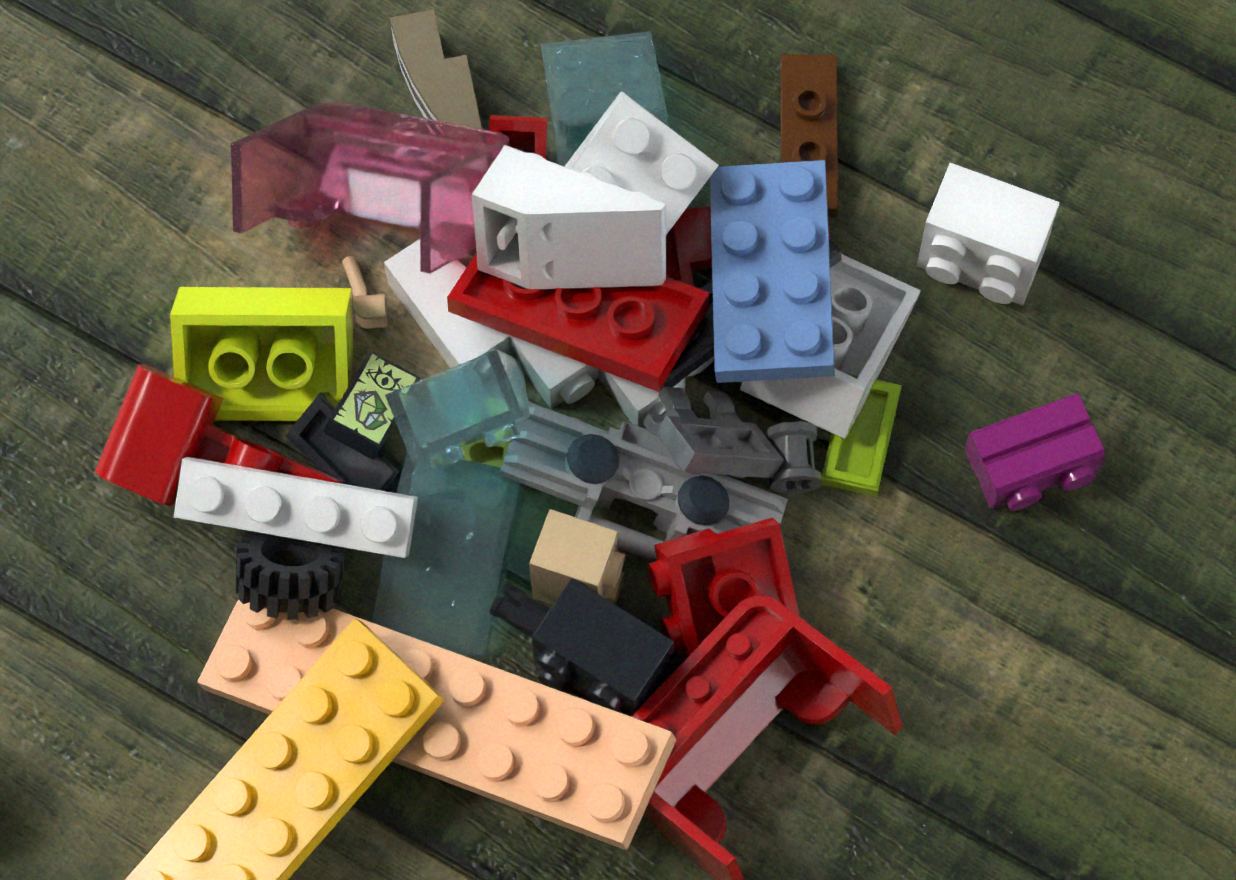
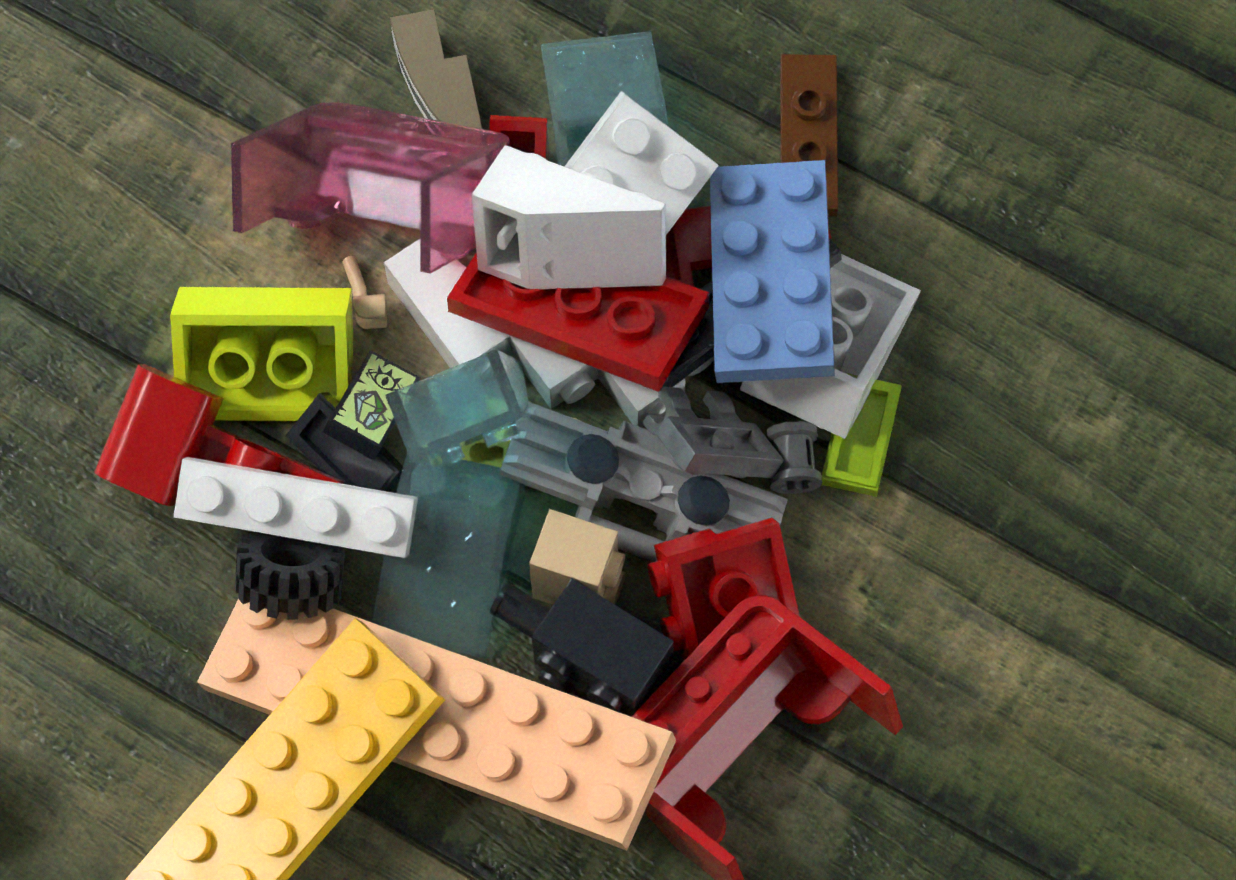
(986, 235): white brick -> none
(1035, 453): magenta brick -> none

